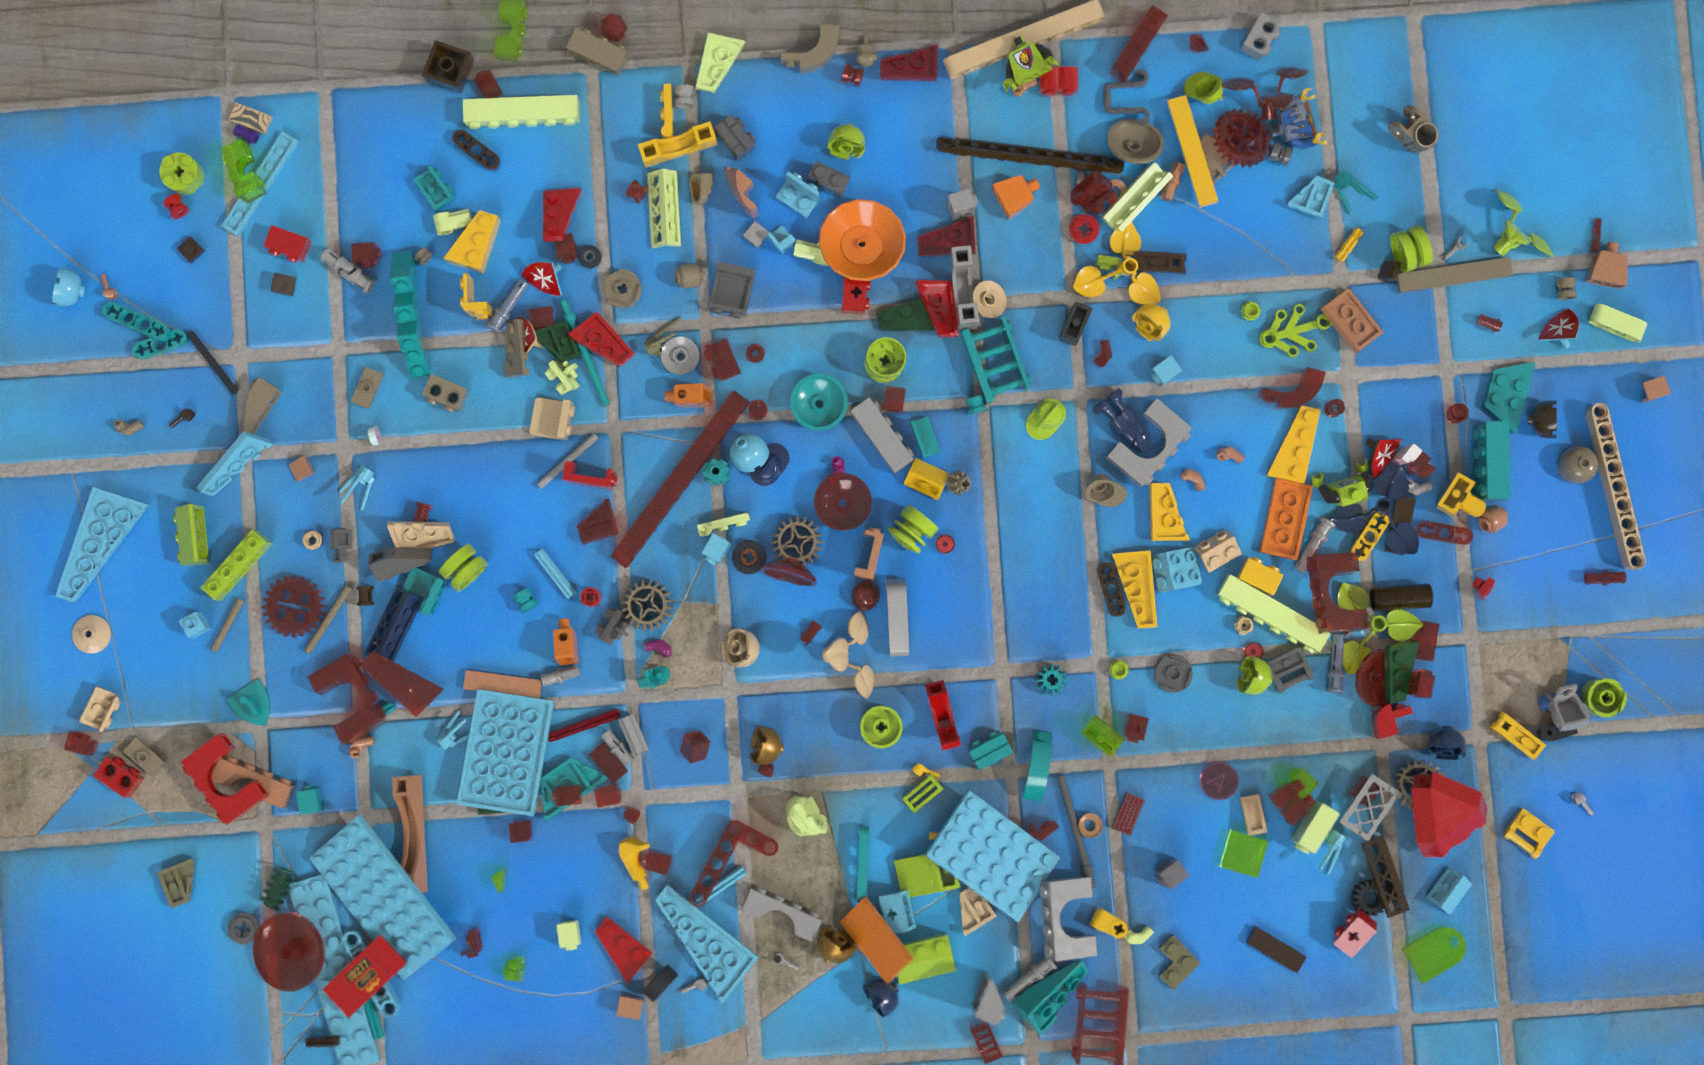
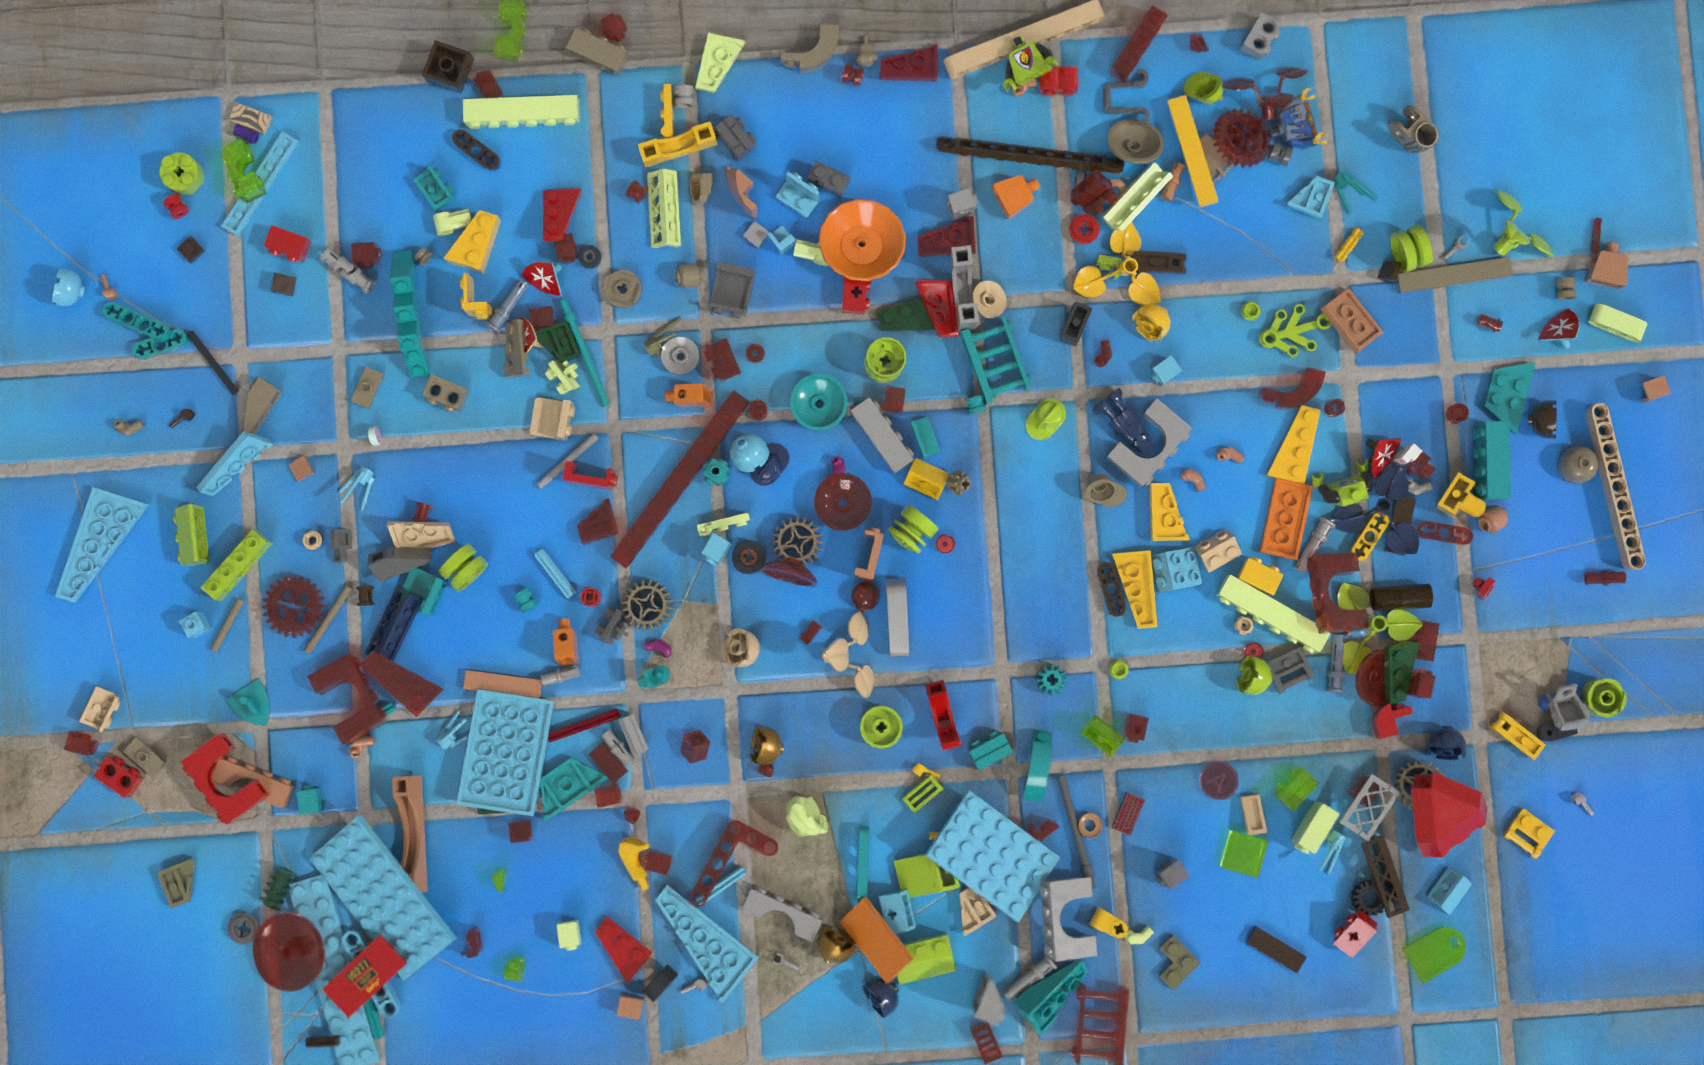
(100, 634): tan dish -> none
(567, 795): clear red bracket -> none
(602, 340): red wing -> none
(846, 141): lime cylinder -> none
(1173, 673): dark grey tile -> none
(1290, 803): clear red hips -> none

